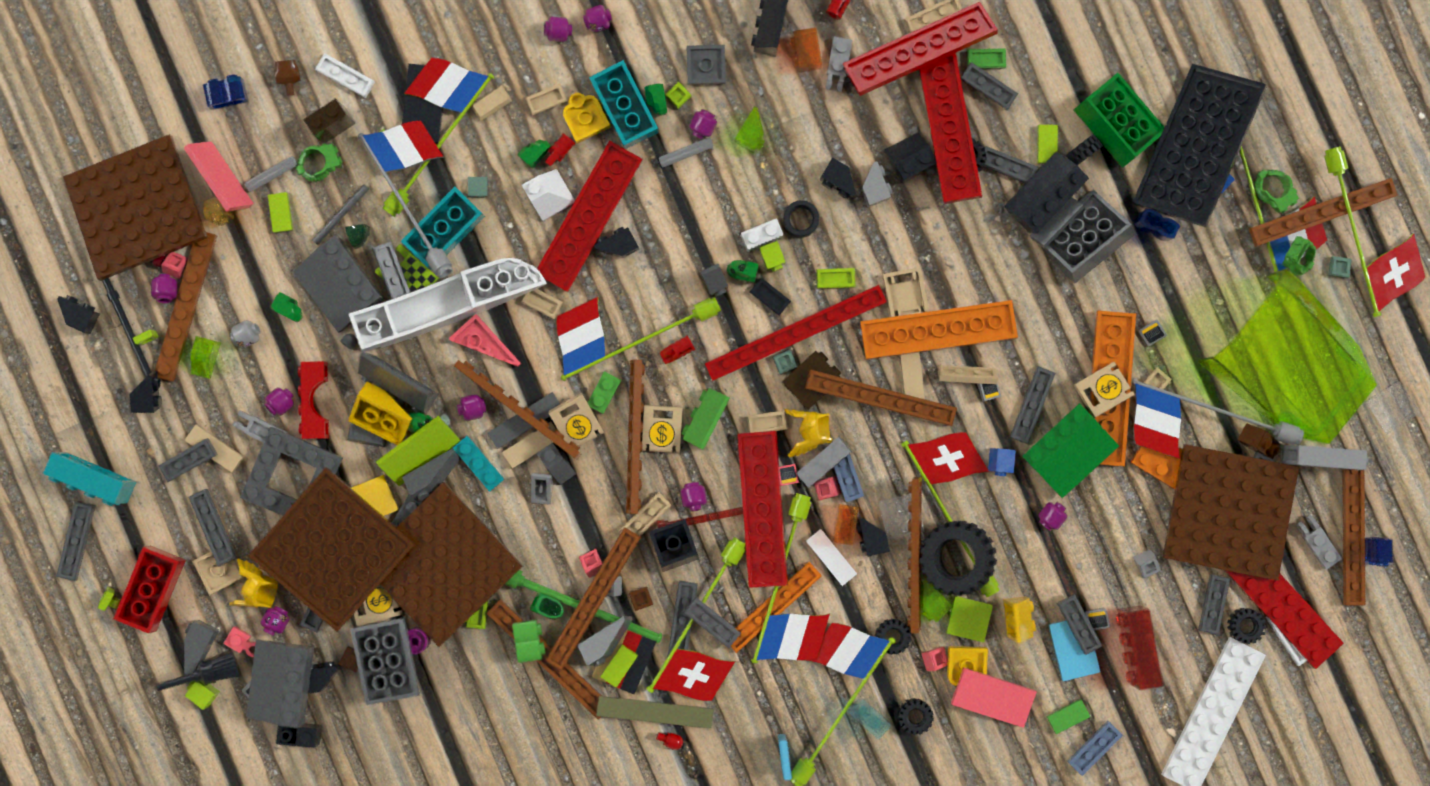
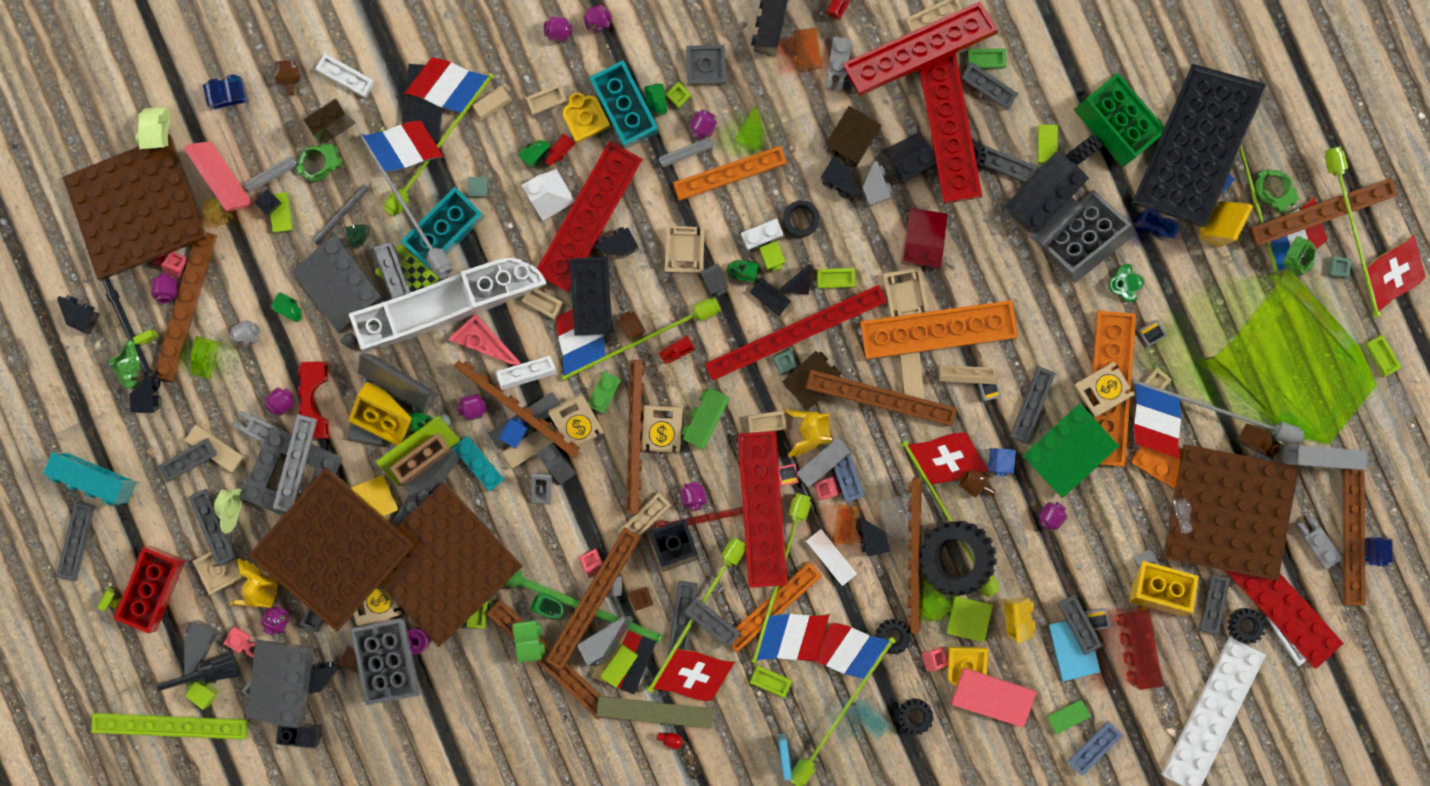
(126, 365): none -> bright green piece
(153, 127): none -> yellowish green brick
(169, 726): none -> lime tile
(227, 508): none -> yellowish green piece
(267, 202): none -> black plate
(295, 462): none -> light grey plate
(421, 458): none -> medium nougat brick
(514, 432): none -> blue brick
(525, 372): none -> white tile
(591, 296): none -> black tile
(631, 325): none -> reddish brown slope
(684, 247): none -> tan container
(729, 173): none -> orange tile
(770, 681): none -> lime tile
(799, 283): none -> black slope
(852, 137): none -> dark brown brick
(924, 239): none -> dark red slope
(975, 482): none -> reddish brown piece
(1128, 283): none -> green plate
(1164, 589): none -> yellow slope
(1182, 510): none -> clear plate
(1225, 223): none -> yellow slope
(1383, 355): none -> lime tile

